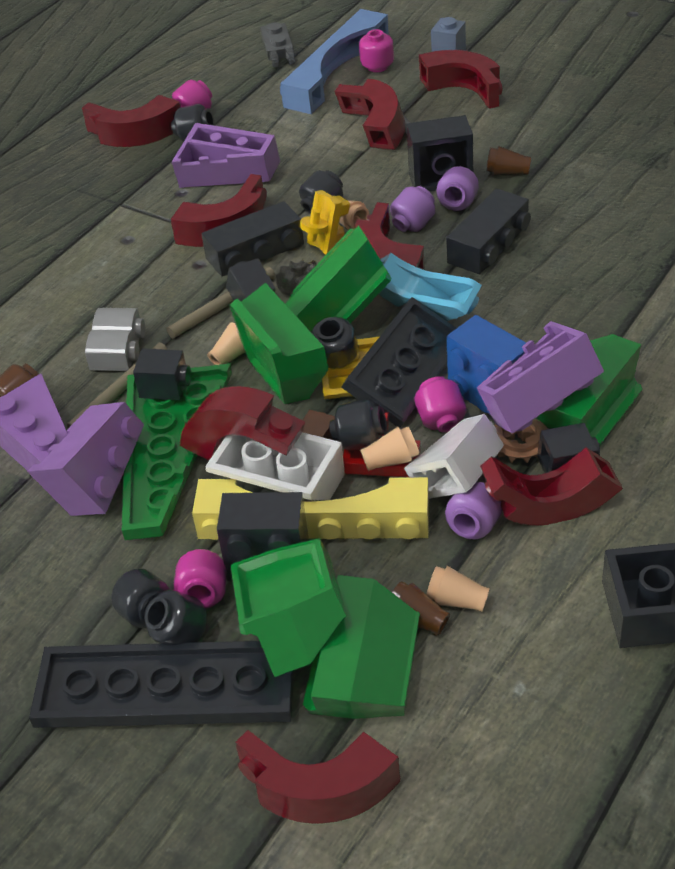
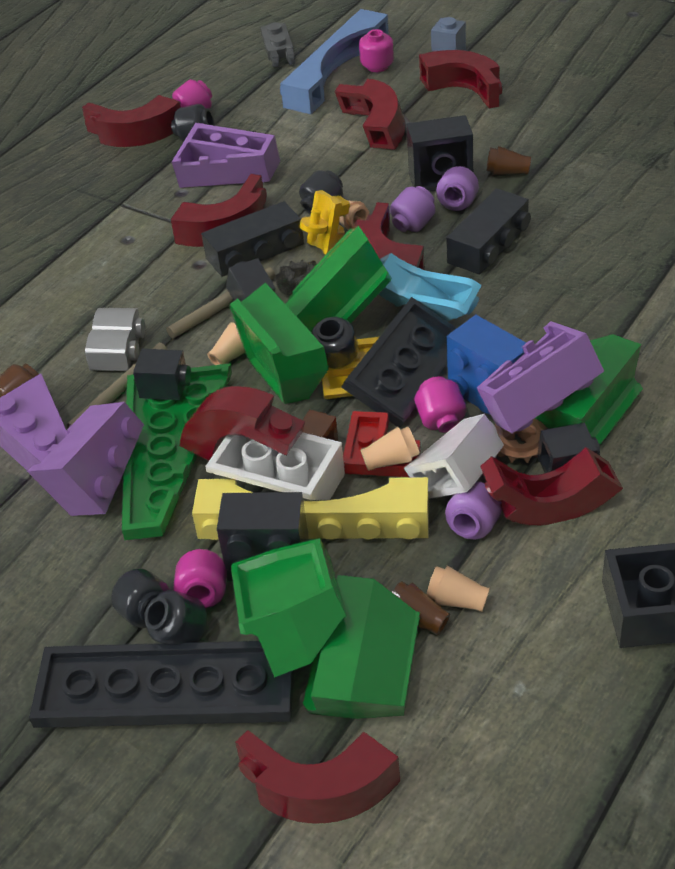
(358, 424): black head -> none

